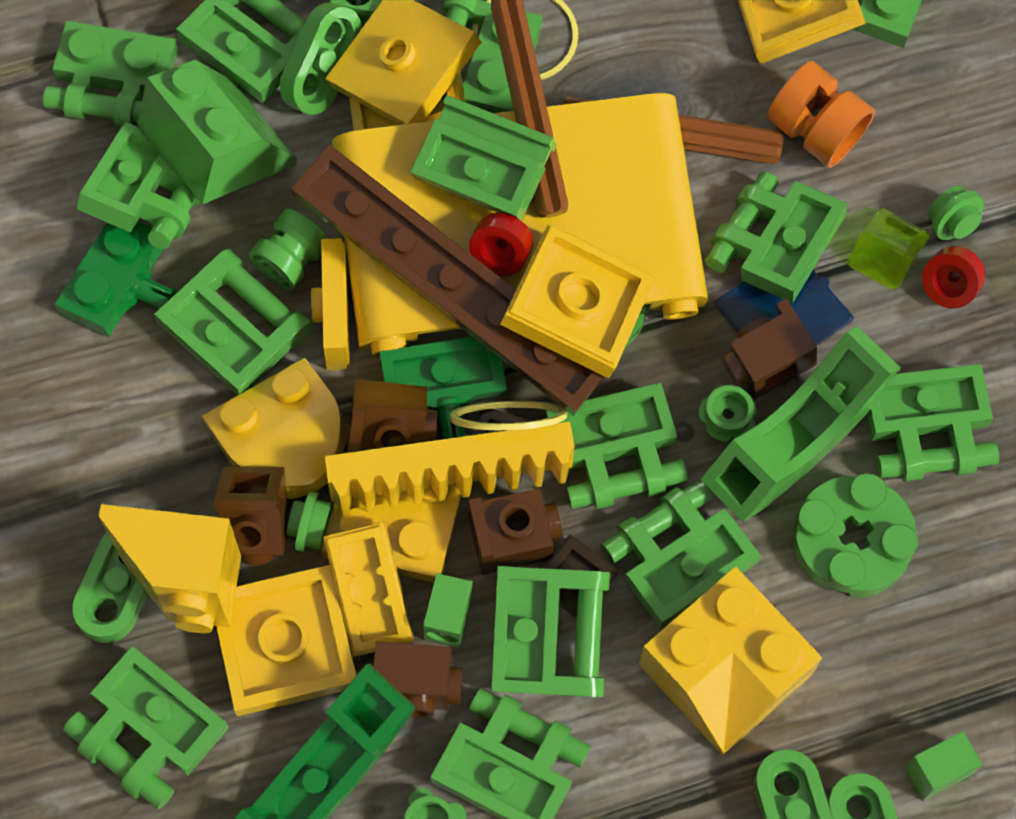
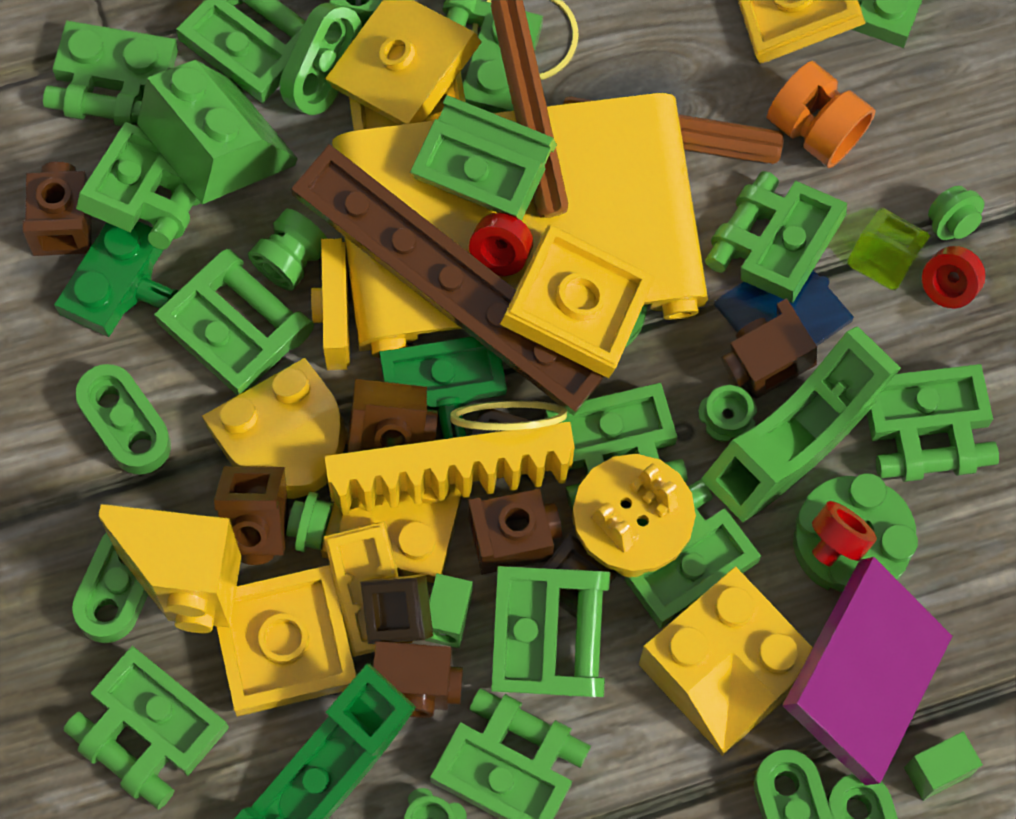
(57, 226): none -> reddish brown brick
(124, 422): none -> bright green plate
(397, 609): none -> dark brown tile
(612, 531): none -> yellow plate
(841, 534): none -> red tile
(868, 671): none -> magenta tile

